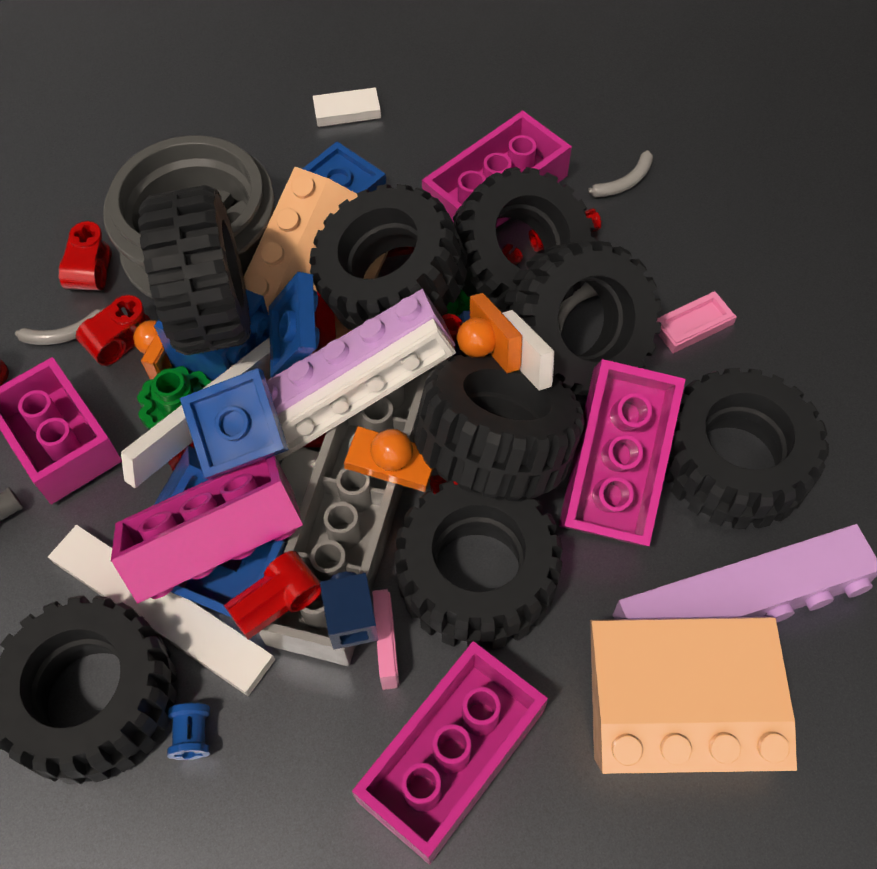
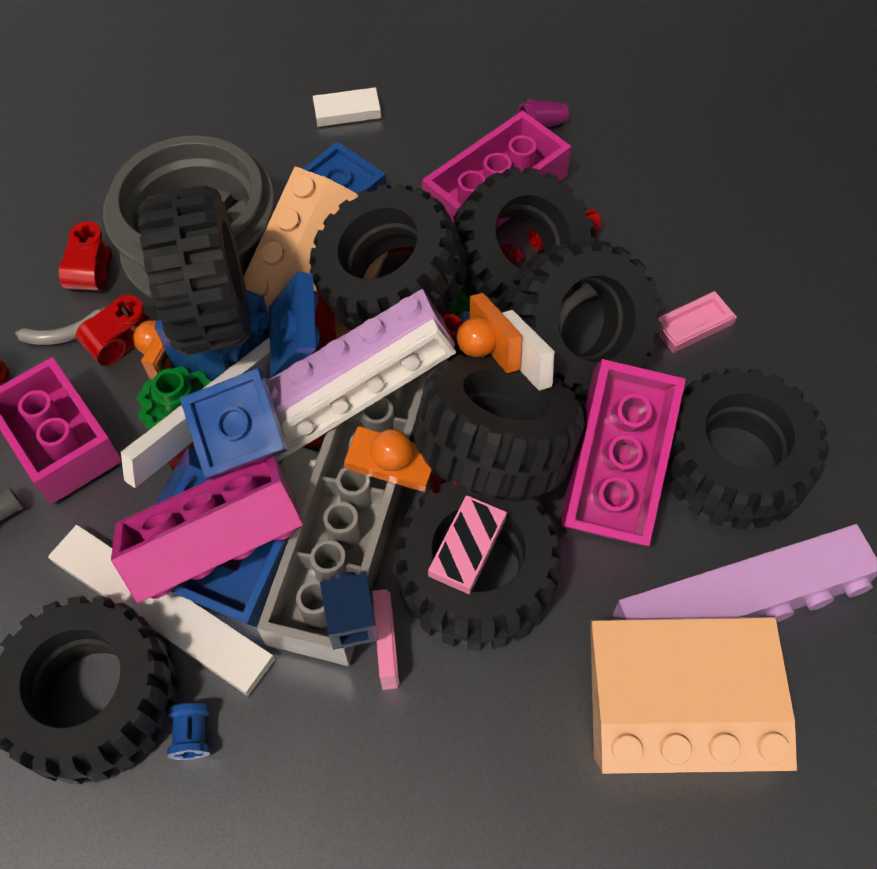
(285, 587): red piece -> none
(450, 751): dark pink brick -> none
(467, 544): none -> bright pink tile
(545, 112): none -> magenta cone
(626, 182): light grey piece -> none

